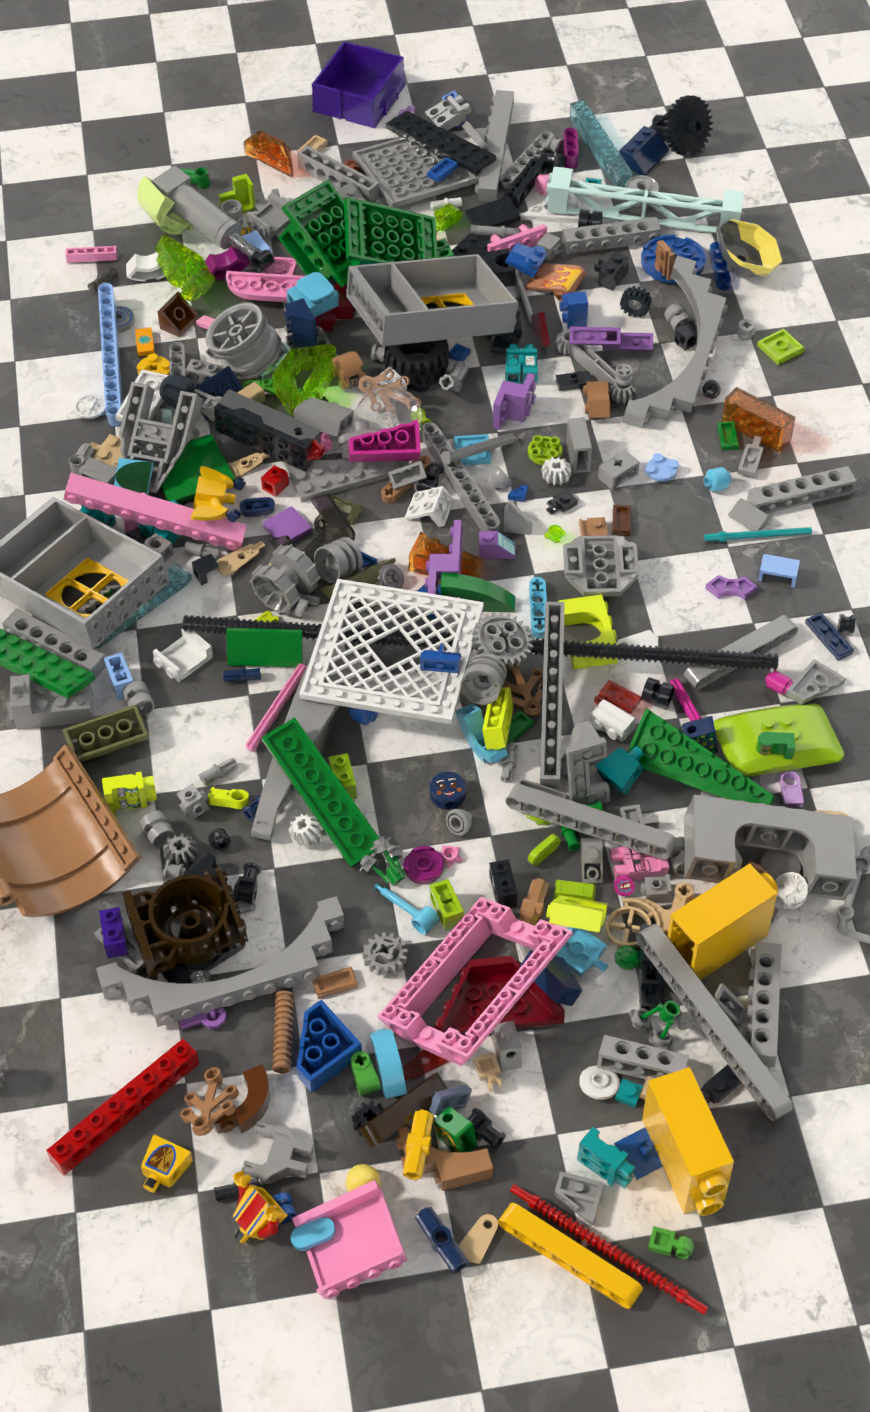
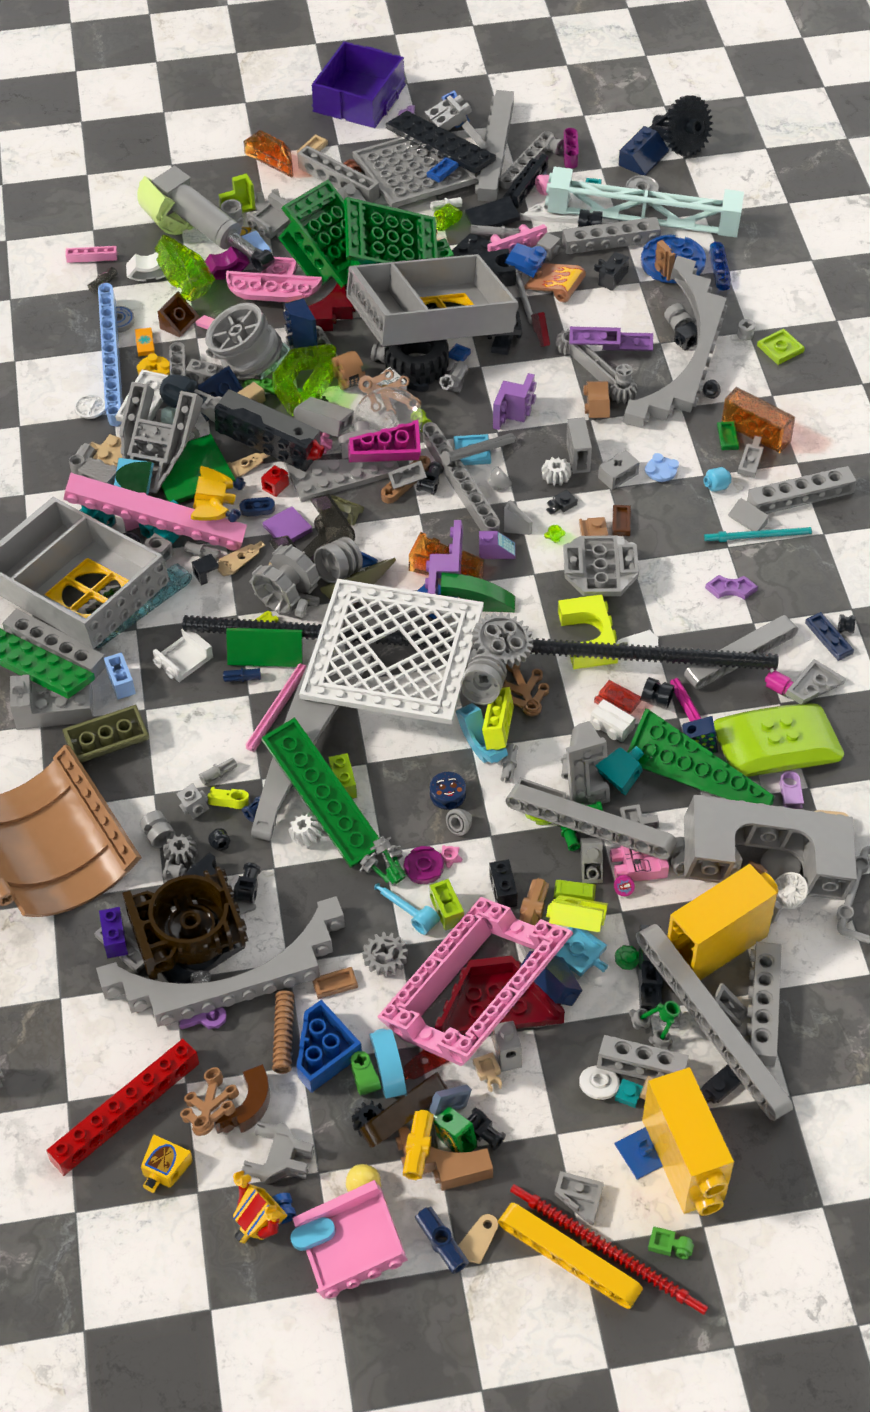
(129, 791): neon yellow hips -> none
(138, 694): light grey wheel -> none
(199, 176): green piece -> none
(231, 1190): black pin -> none
(316, 292): medium azure brick -> none
(362, 716): blue head -> none
(396, 576): light grey gear -> none
(432, 502): white bracket -> none
(440, 661): blue panel -> none
(518, 494): blue tile -> none
(519, 725): green tile -> none
(520, 359): teal hips -> none
(537, 607): medium azure beam -> none
(543, 448): lime tile -> none
(544, 849): lime tile -> none
(552, 694): light grey brick -> none
(554, 159): black piece -> none
(572, 380): black plate -> none
(574, 309): blue brick -> none
(600, 144): clear light blue brick -> none
(605, 1159): teal hips -> none
(632, 307): black bush -> none
(657, 888): light grey brick -> none
(682, 896): tan piece -> none
(748, 248): rock -> none
(776, 743): green leg -> none
(780, 567): light blue panel -> none

